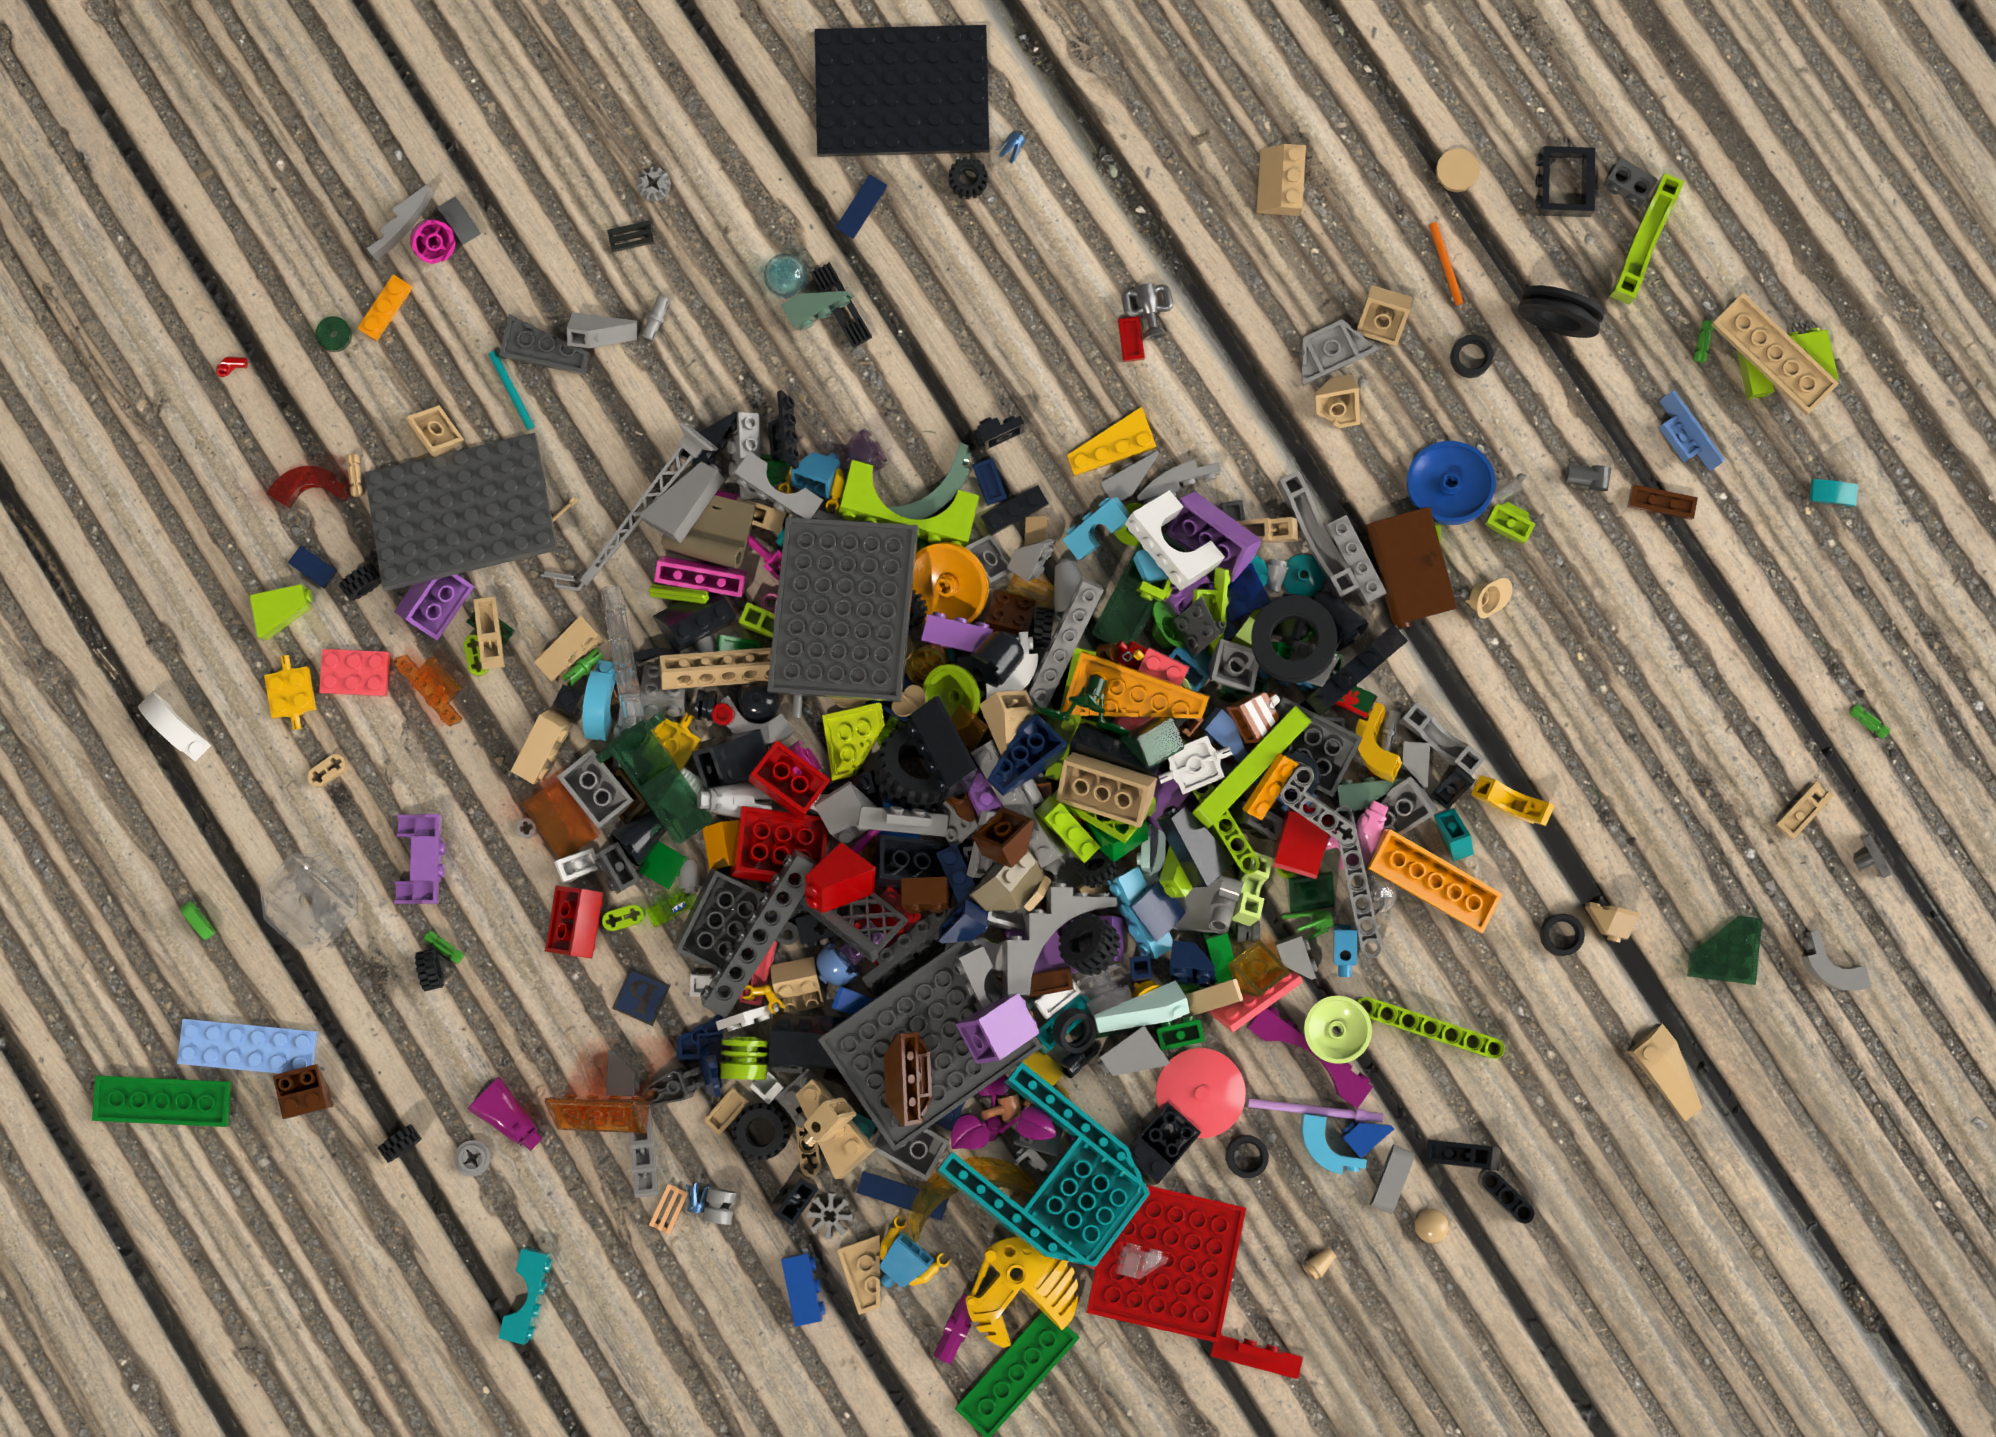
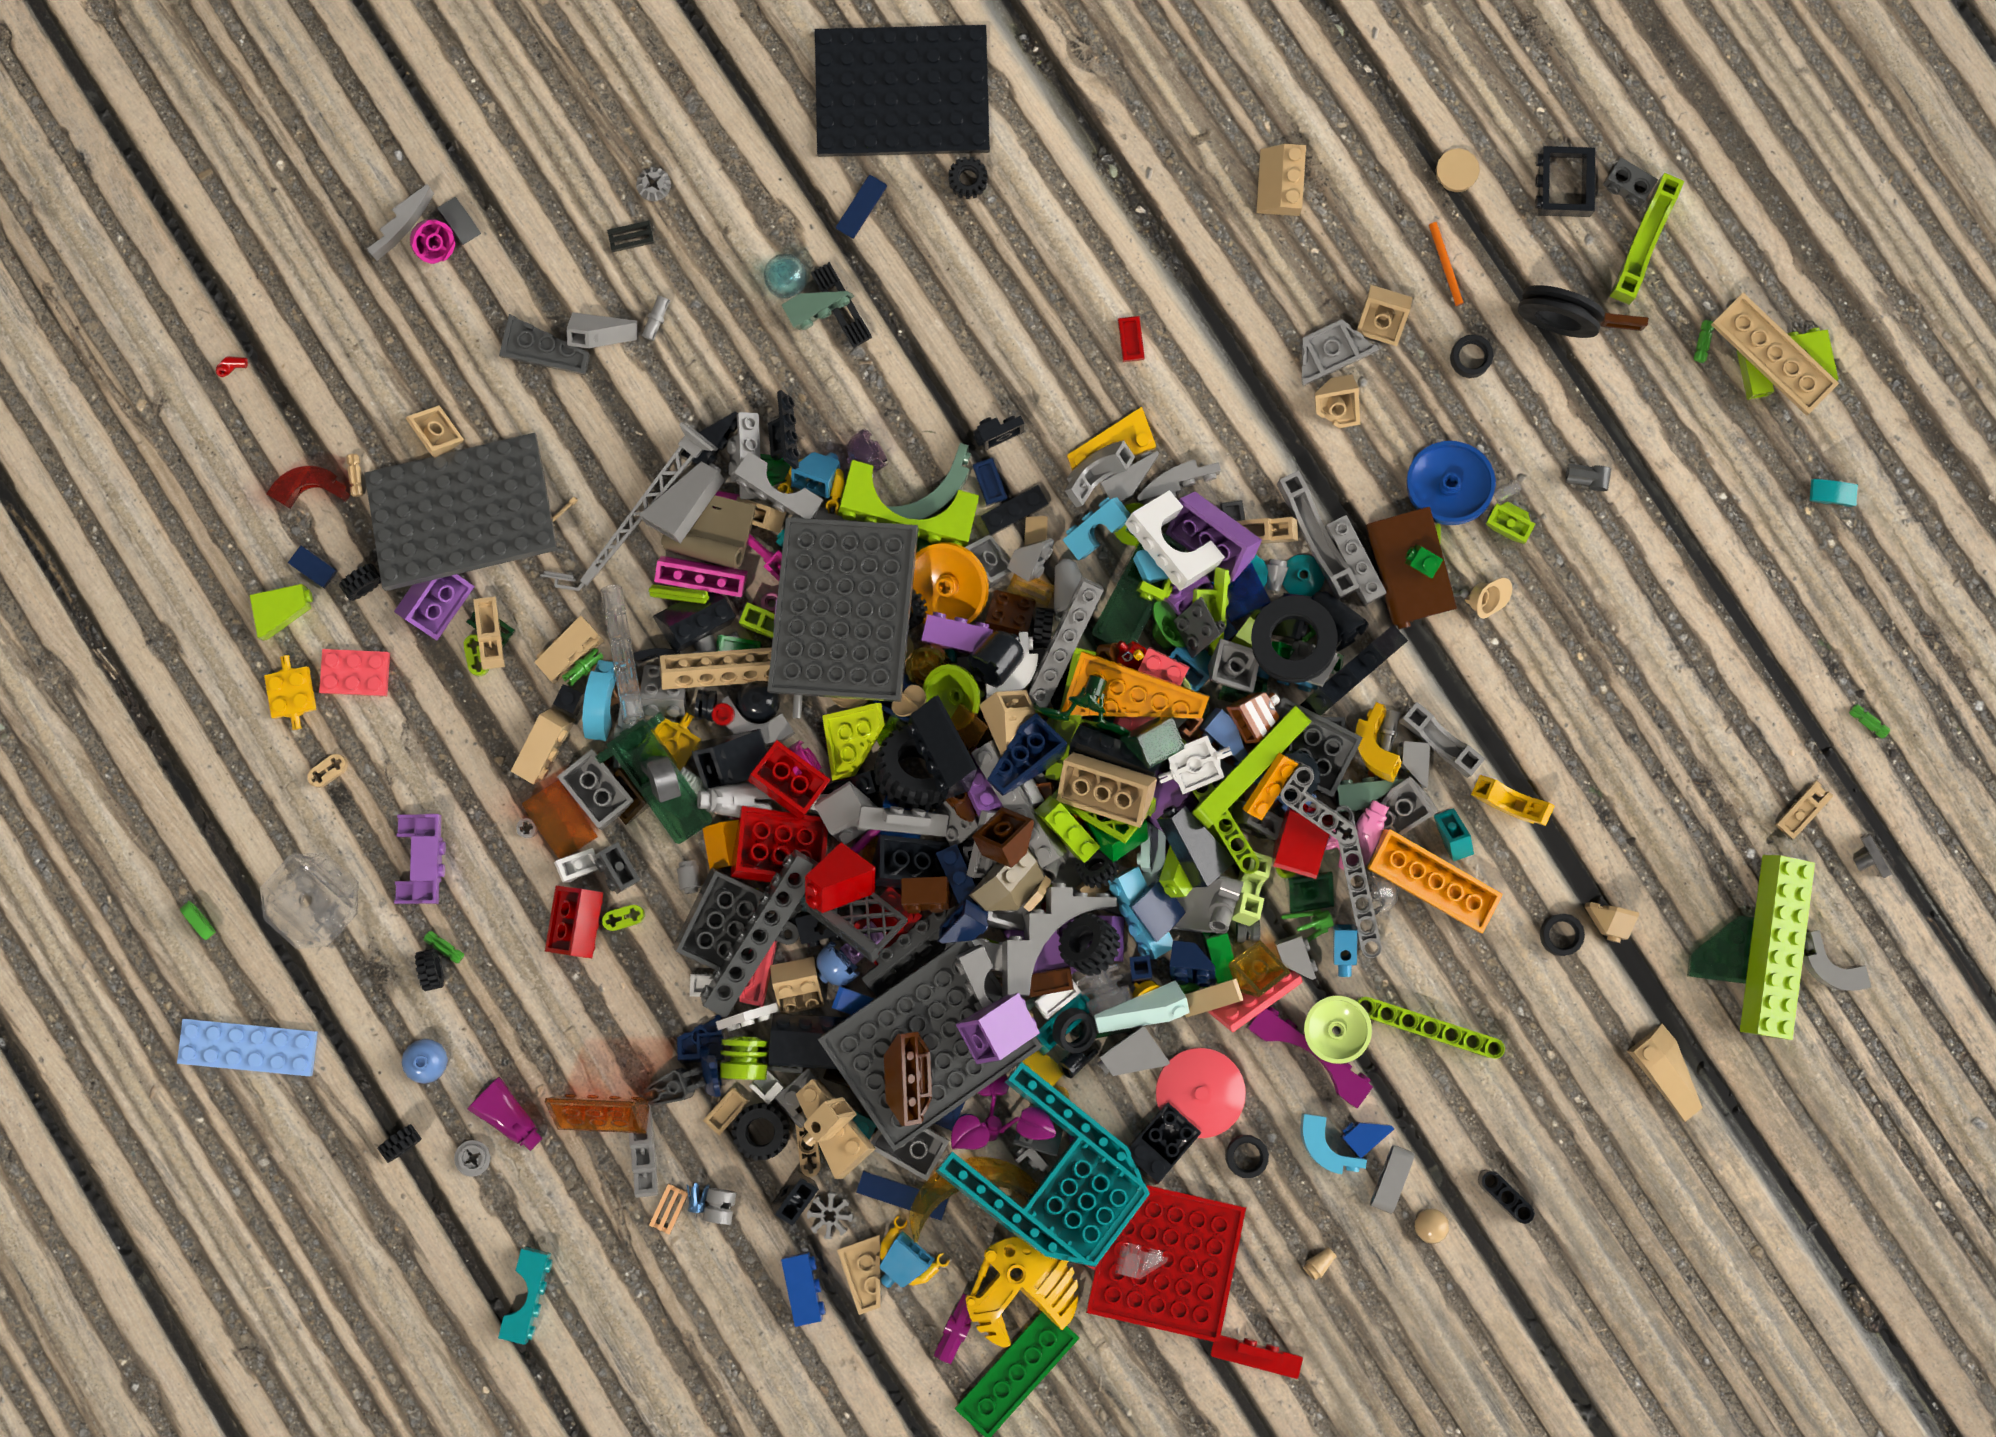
(162, 1101): green plate -> none
(172, 727): white arch -> none
(302, 1091): reddish brown slope -> none
(324, 331): clear green piece -> none
(385, 307): light orange plate -> none
(424, 1061): none -> medium blue cylinder
(433, 684): clear orange bracket -> none
(511, 390): teal bar -> none
(621, 1077): dark grey slope -> none
(639, 837): black cone -> none
(641, 996): clear smoke piece -> none
(662, 777): none -> flat silver brick
(663, 865): green piece -> none
(668, 909): clear neon green leg -> none
(766, 990): yellow arm -> none
(1009, 1107): nougat piece -> none
(1013, 140): flat silver piece -> none
(1096, 468): none -> light grey arch
(1148, 306): flat silver piece -> none
(1180, 1034): green brick -> none
(1357, 701): piece -> none
(1359, 1115): lavender bar -> none
(1423, 560): none -> green bracket
(1452, 787): black slope -> none
(1463, 1155): black slope -> none
(1624, 322): none -> reddish brown tile
(1662, 502): reddish brown plate -> none
(1686, 433): medium blue bracket -> none
(1777, 947): none -> lime brick

